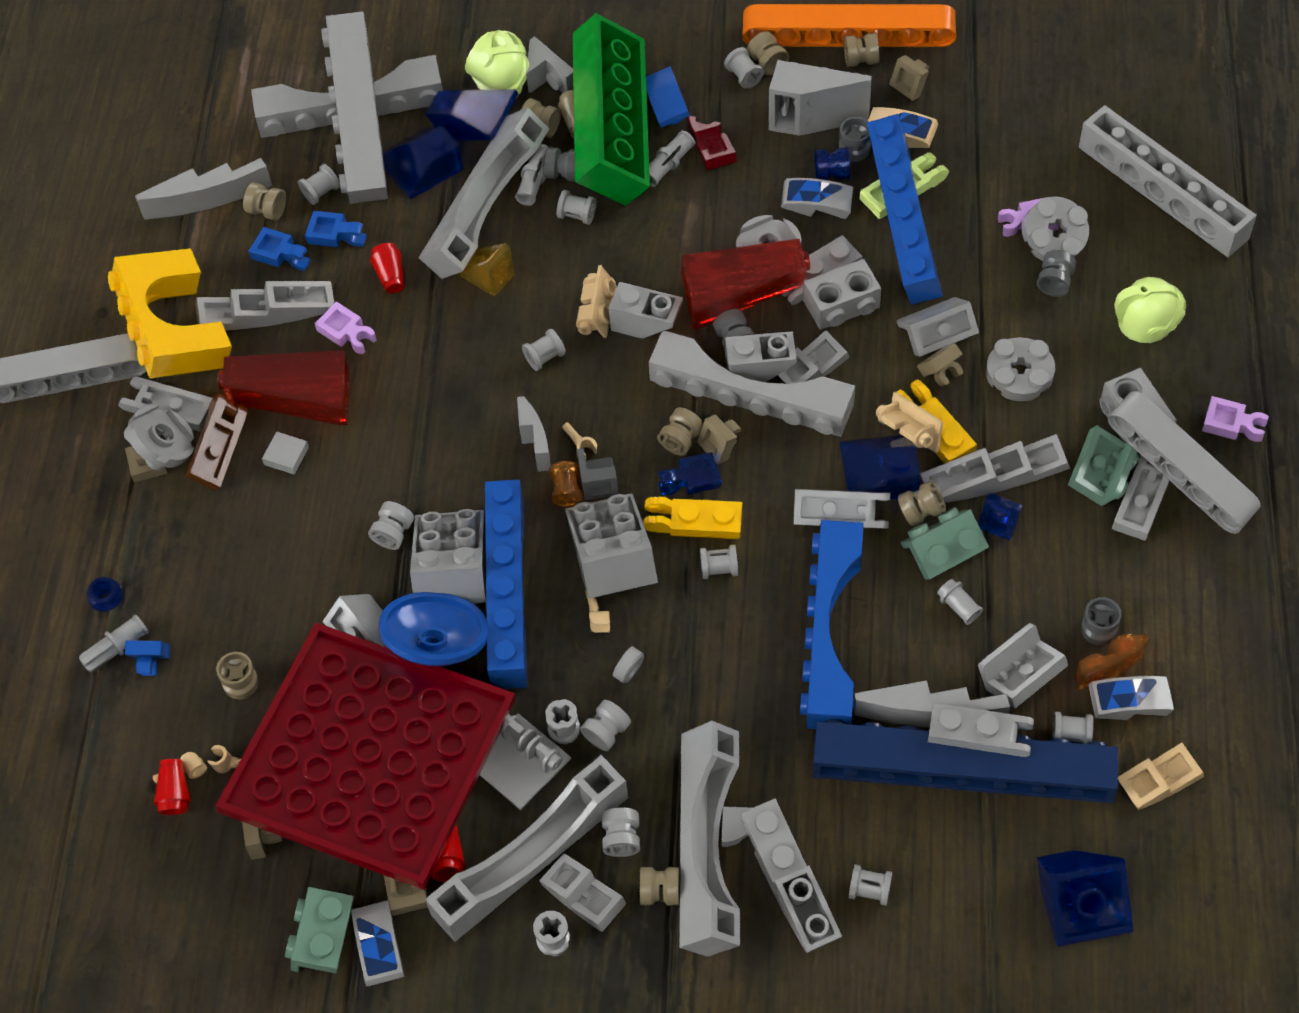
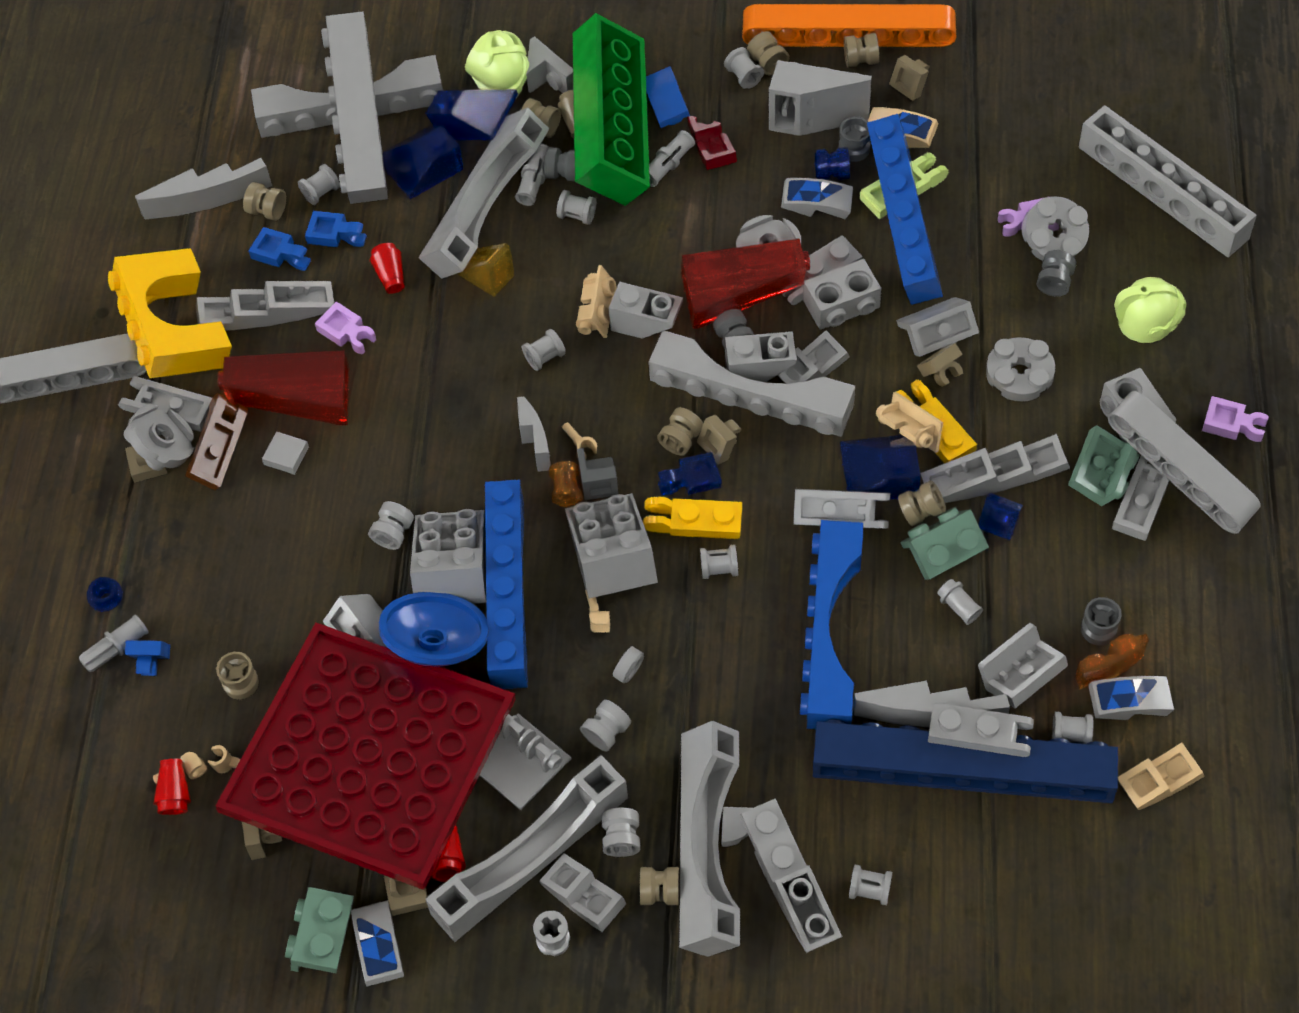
(562, 711): light grey bush -> none
(1085, 895): clear blue slope -> none

